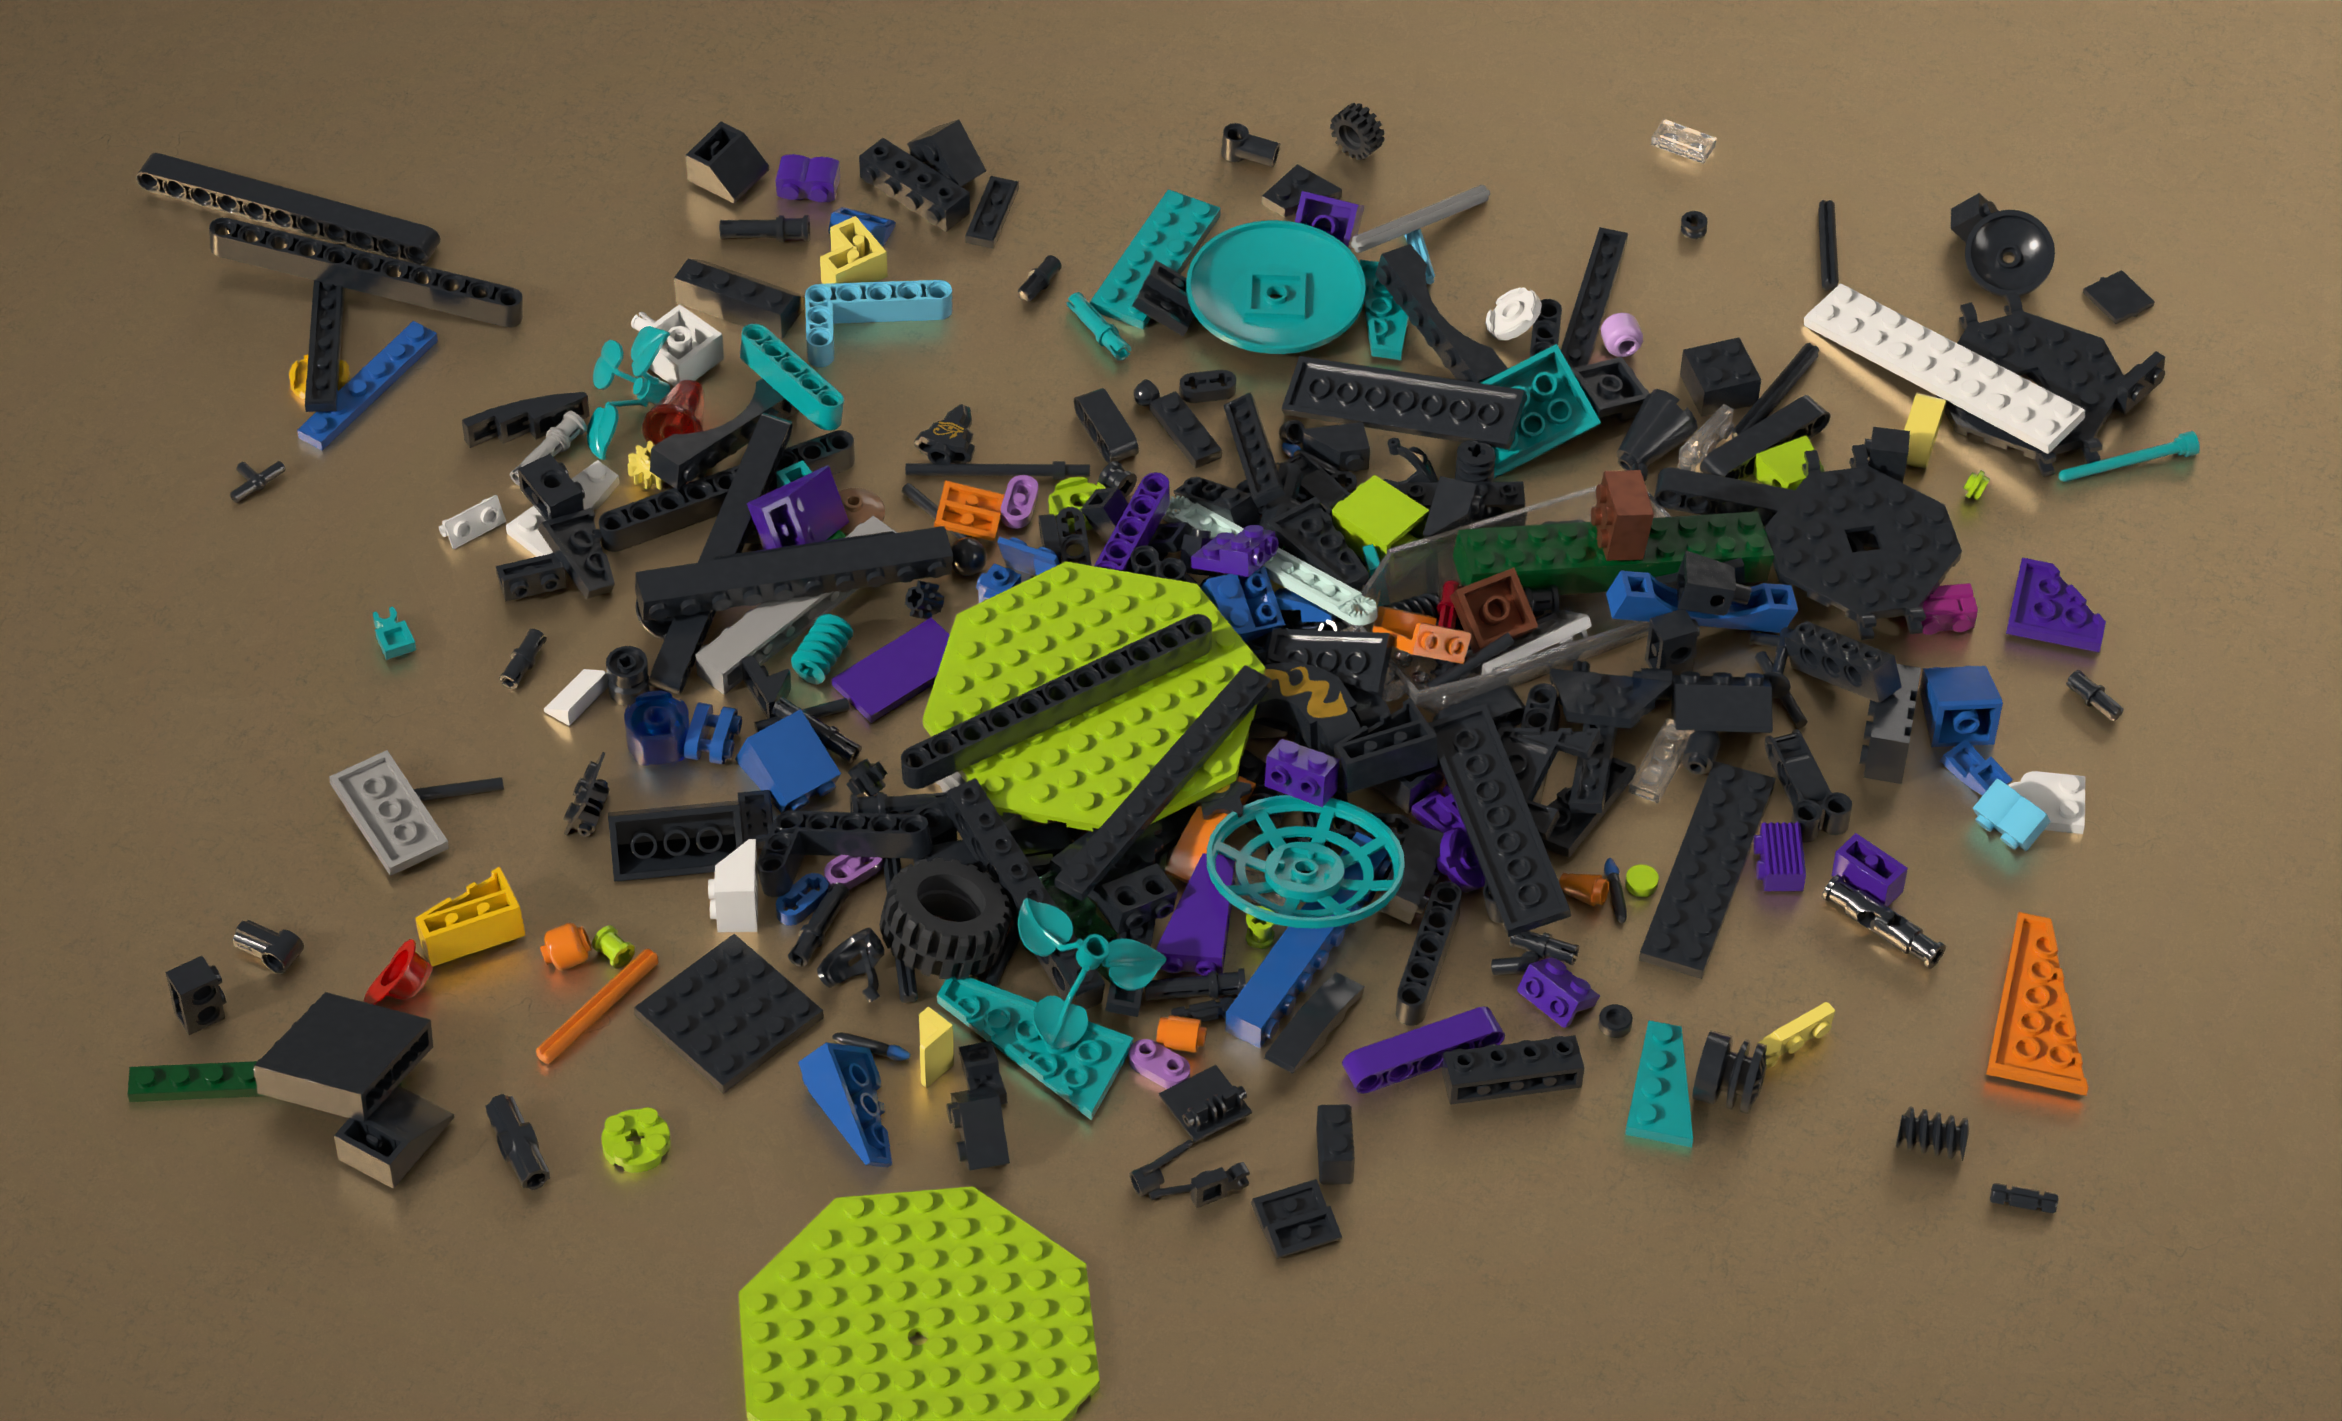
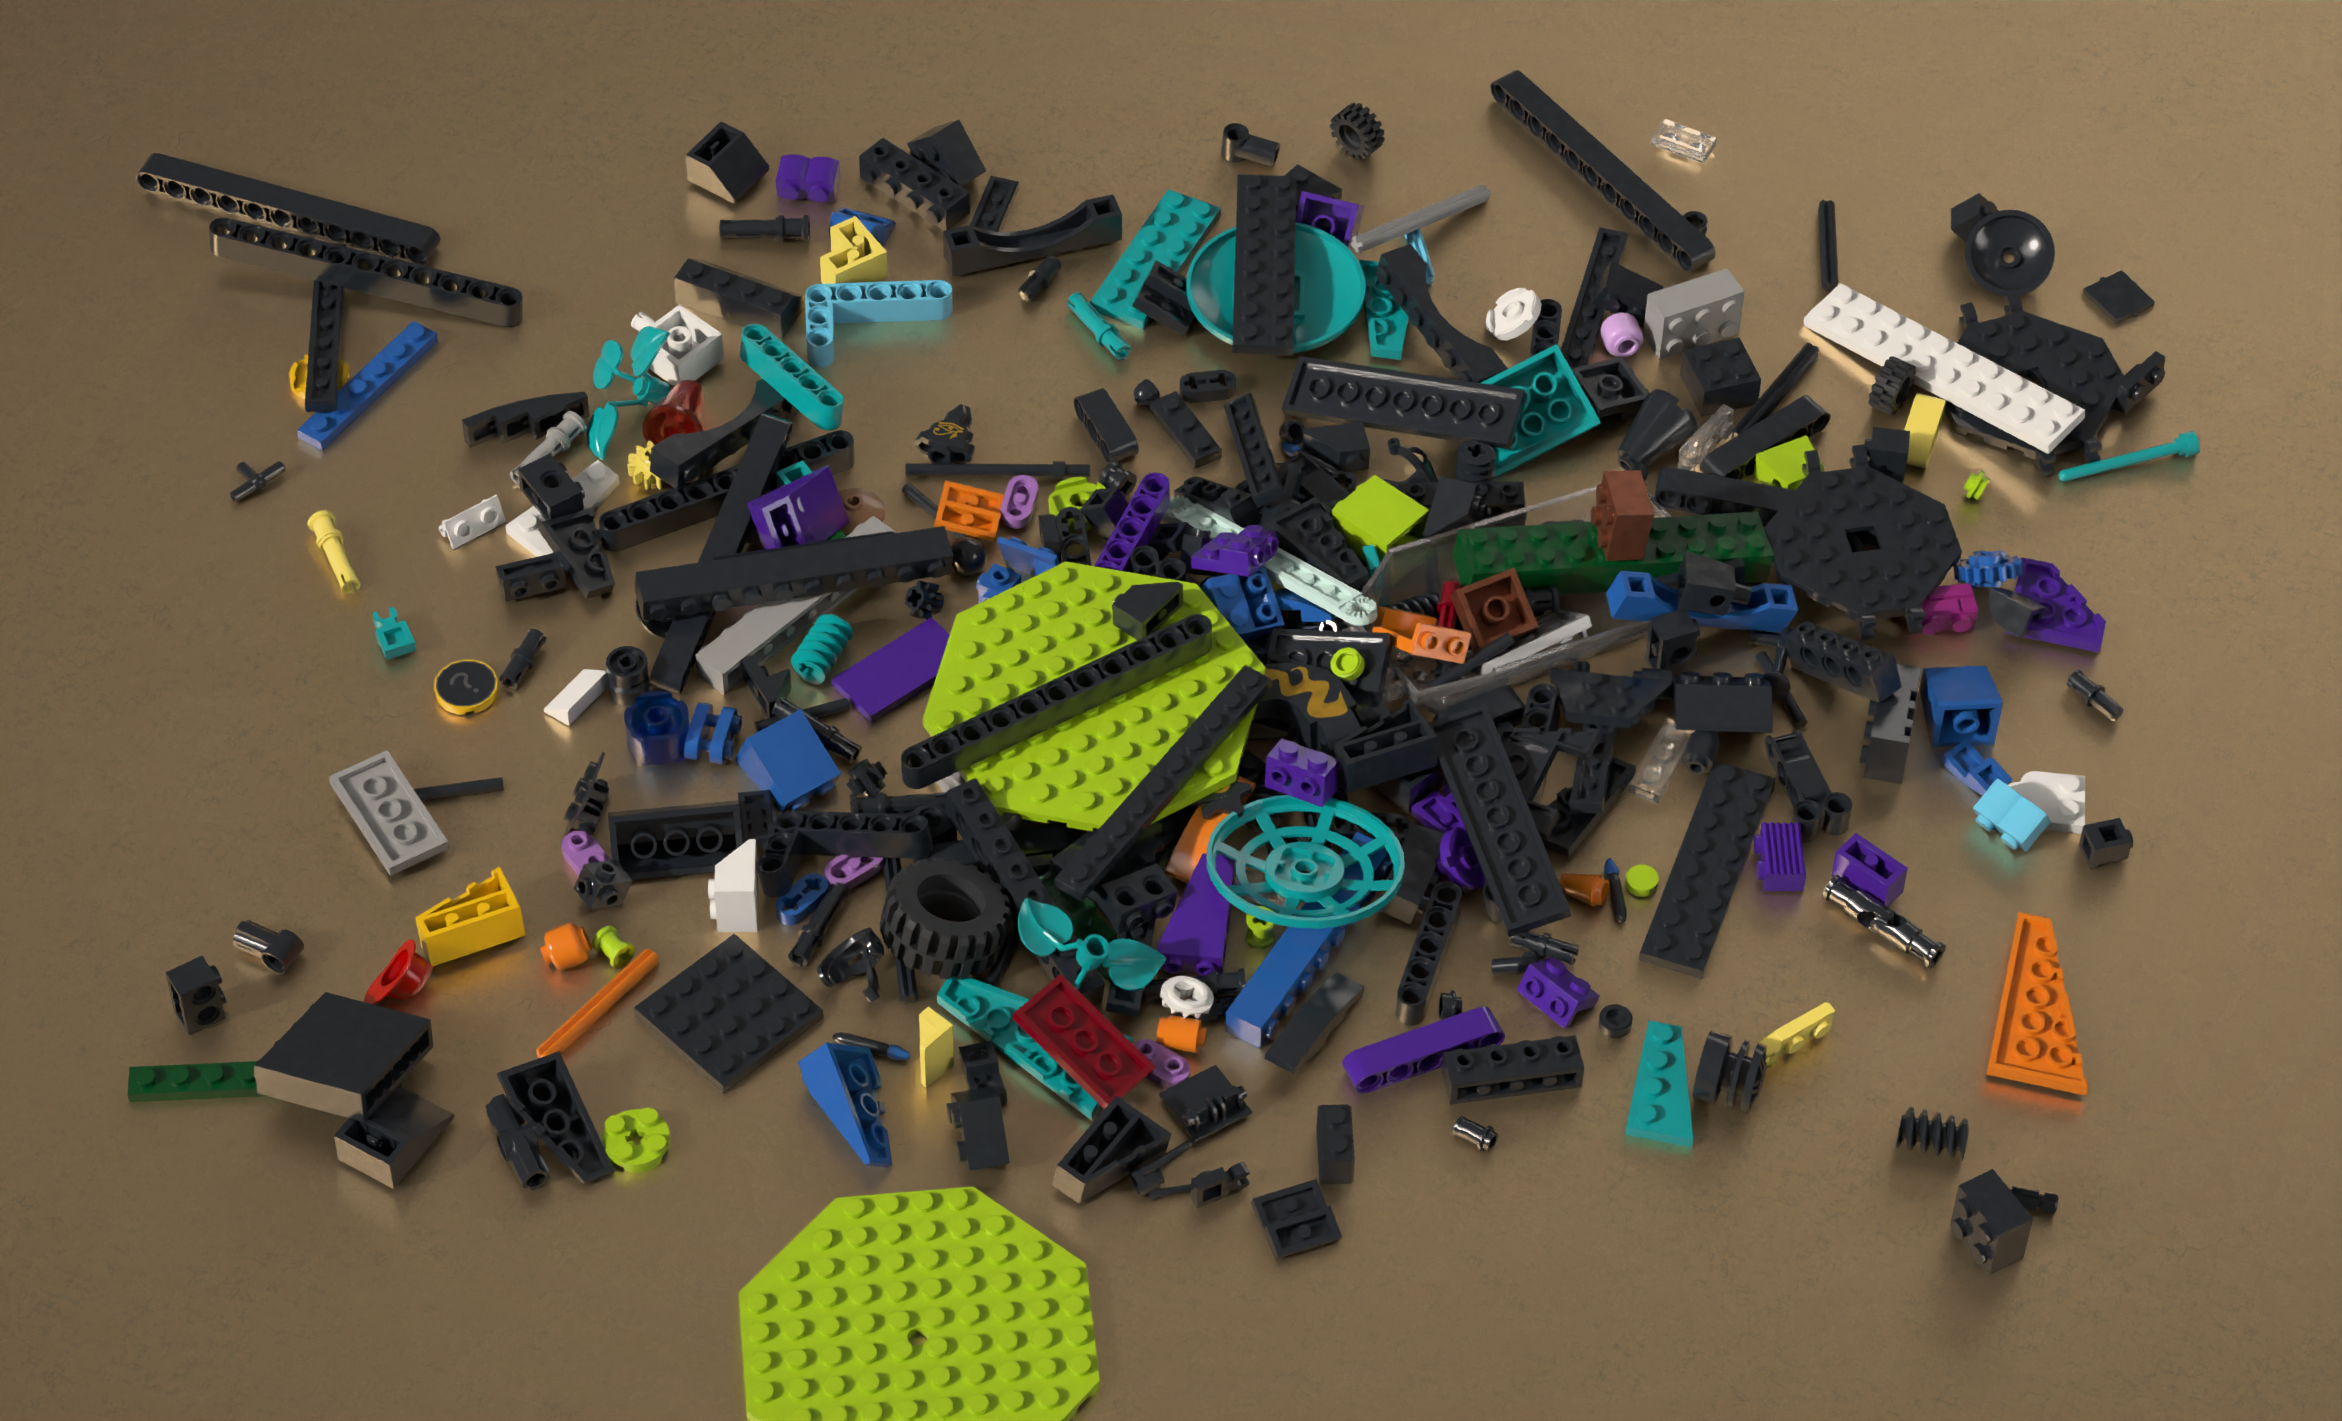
(331, 542): none -> light yellow pin
(466, 687): none -> black tile
(554, 1109): none -> black wedge
(585, 852): none -> medium lavender plate
(602, 884): none -> black brick
(977, 249): none -> black arch
(1083, 1042): none -> dark red plate
(1109, 1150): none -> black wedge
(1146, 607): none -> black slope
(1184, 987): none -> white gear
(1264, 265): none -> black plate
(1347, 664): none -> lime tile
(1449, 1005): none -> black plate
(1481, 1136): none -> black pin
(1603, 171): none -> black beam
(1623, 291): none -> black brick
(1693, 313): none -> light grey brick
(1892, 385): none -> black tyre
(1988, 568): none -> blue gear
(1991, 1221): none -> black brick
(2013, 610): none -> black brick
(2105, 842): none -> black brick

